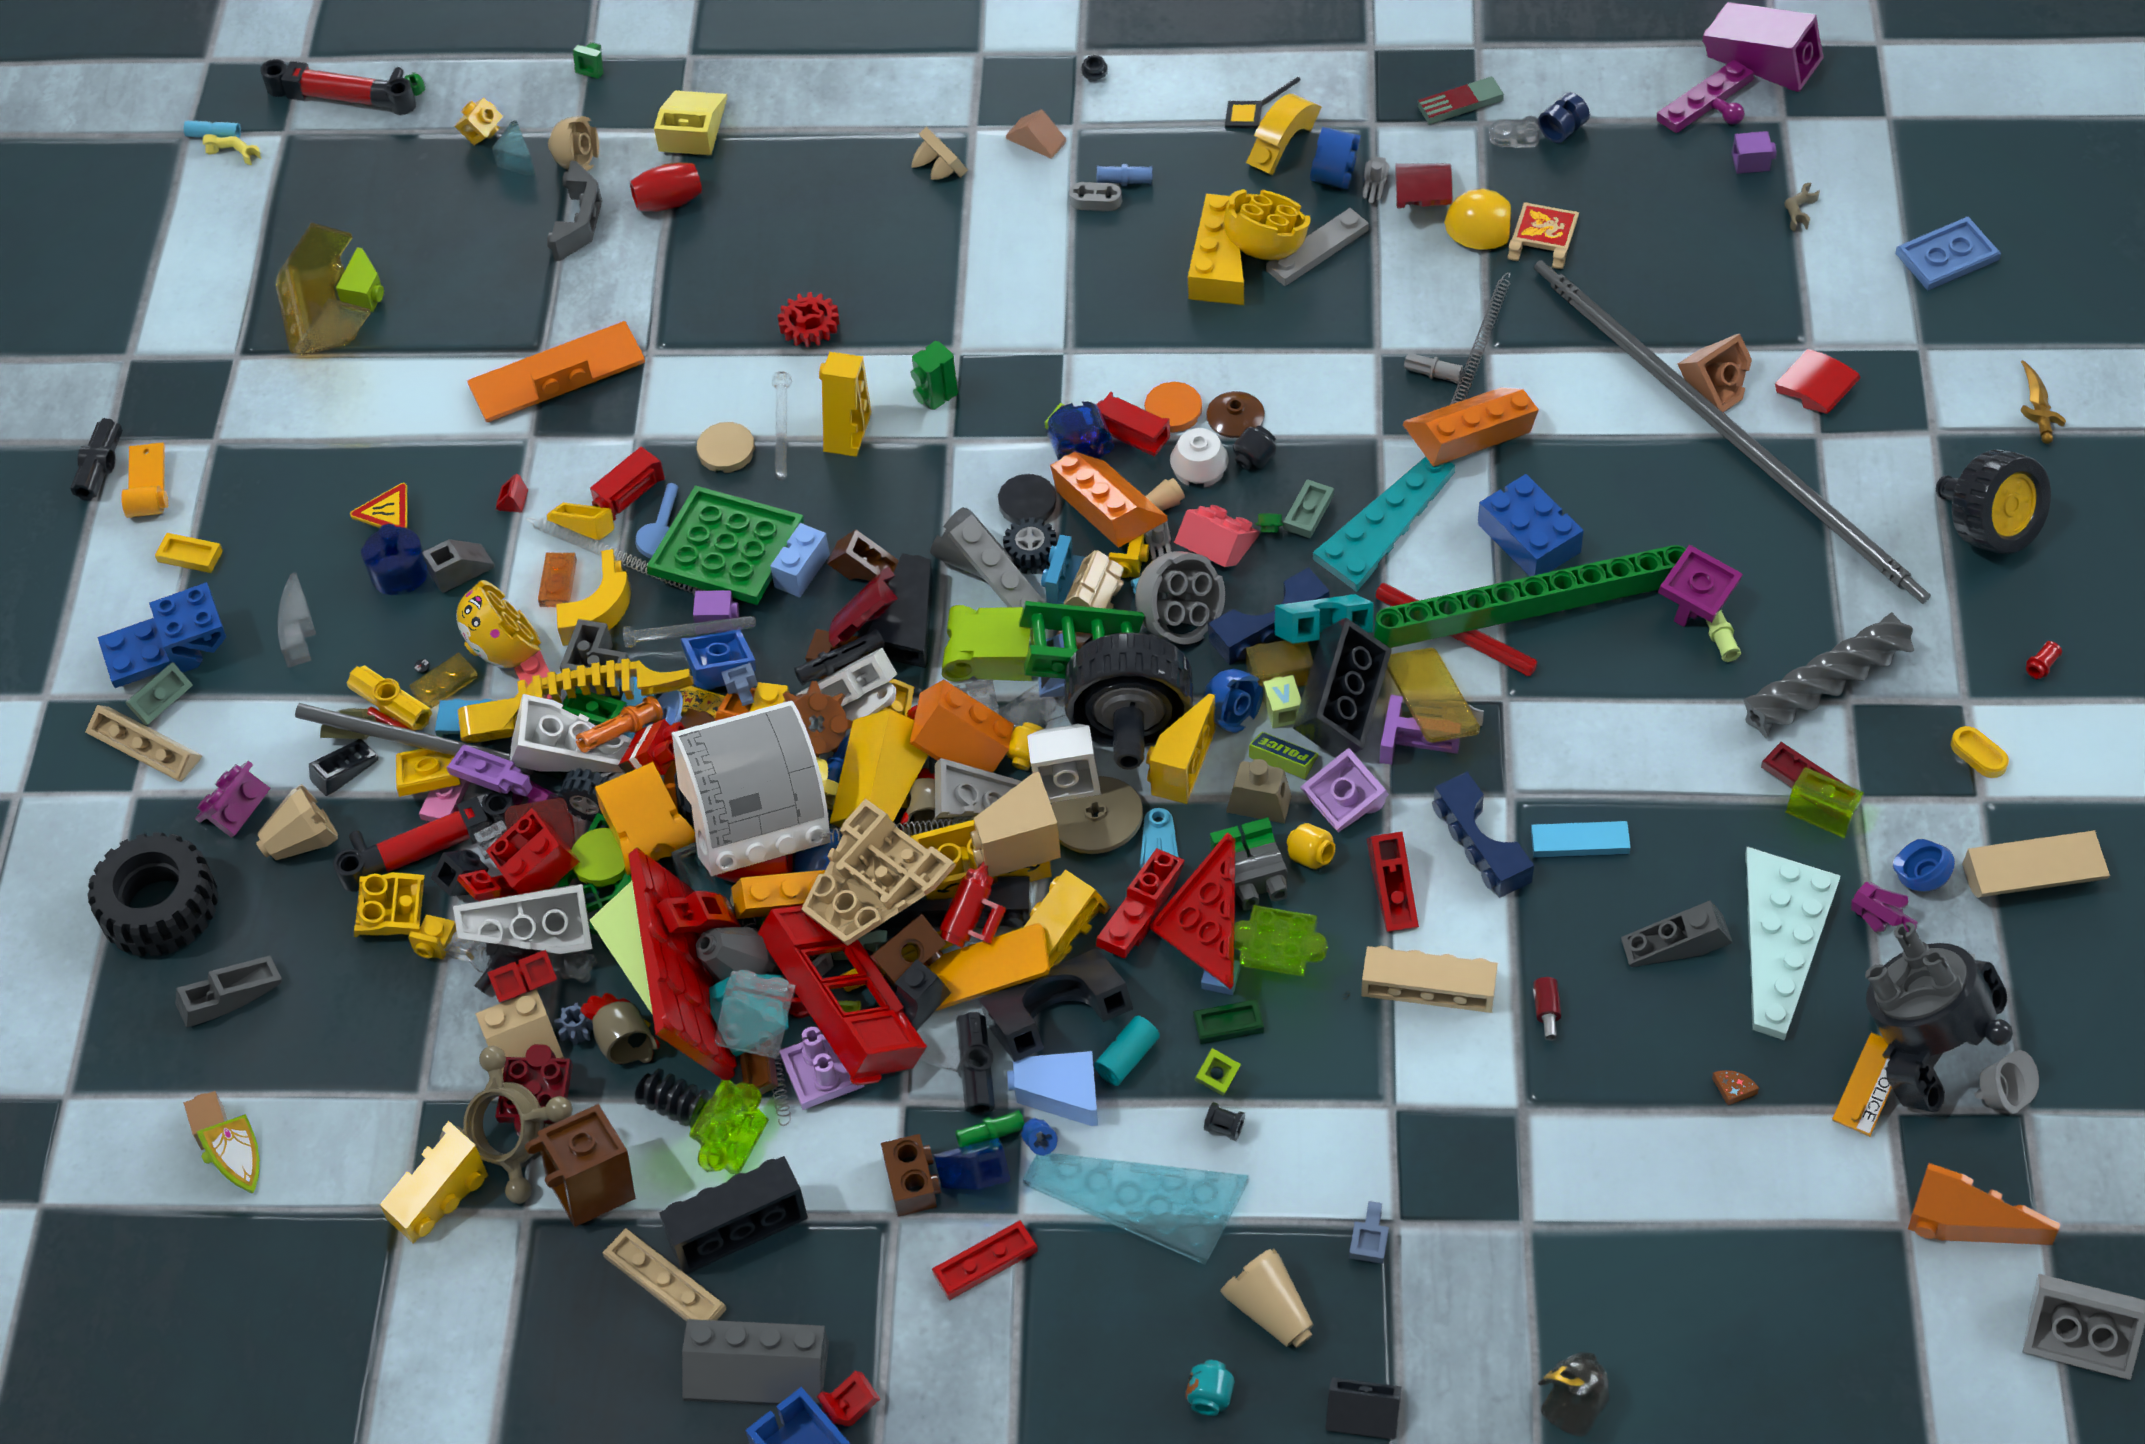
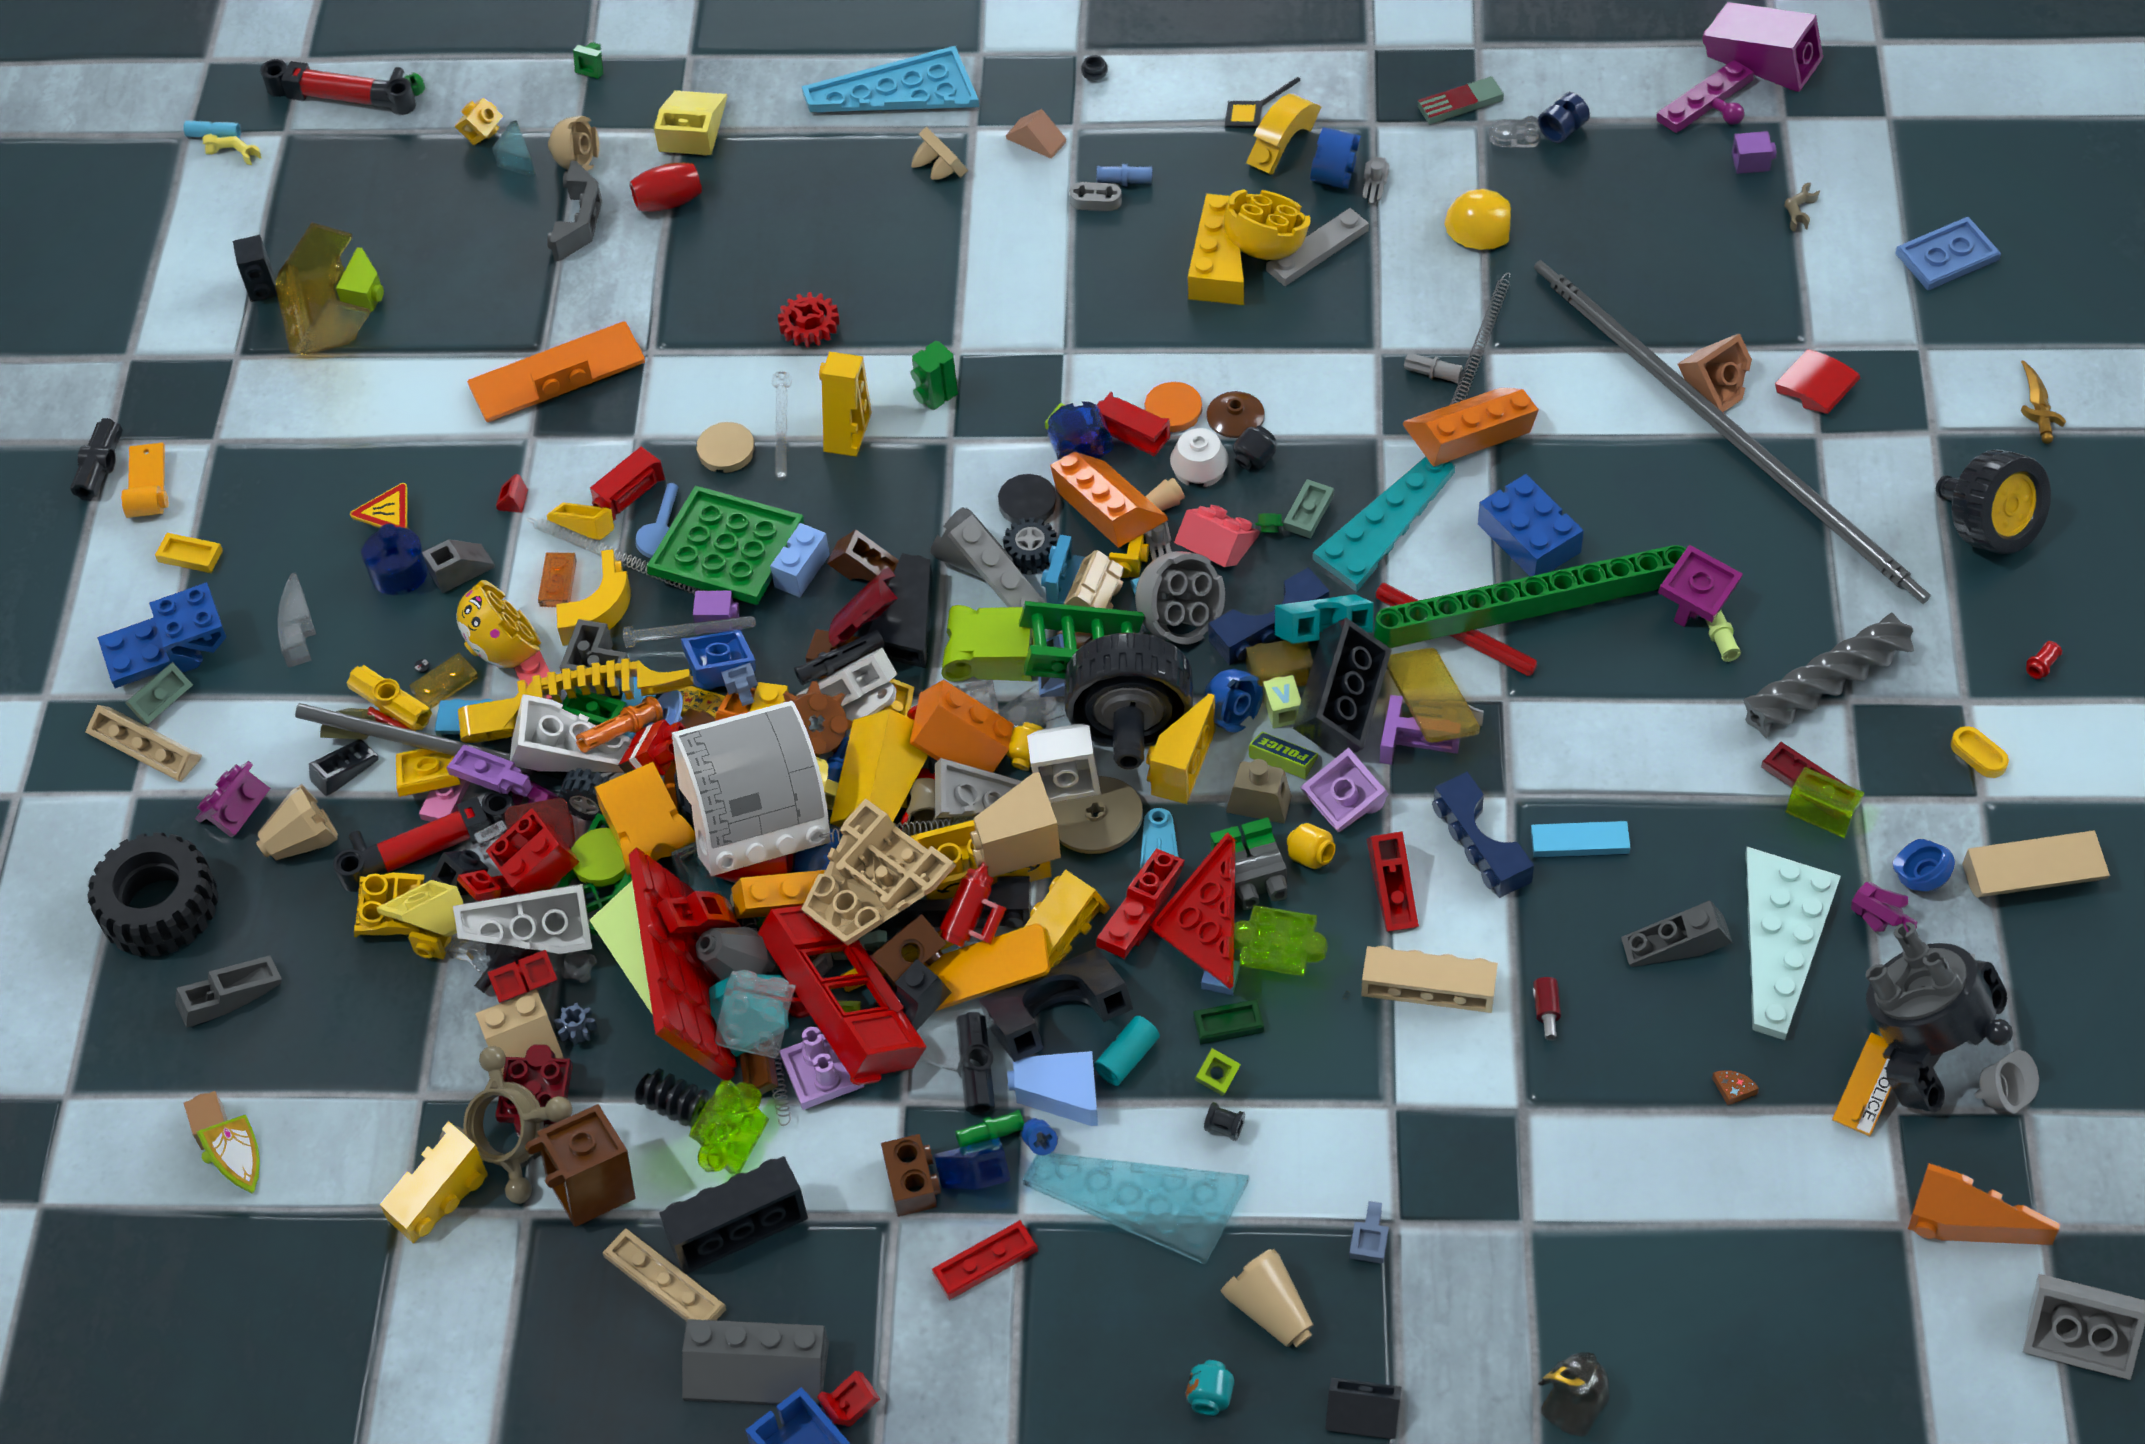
(255, 268): none -> black brick
(426, 907): none -> light yellow slope
(614, 1024): dark tan piece -> none
(911, 83): none -> medium azure wing
(1423, 184): dark red slope -> none
(1544, 229): flag -> none

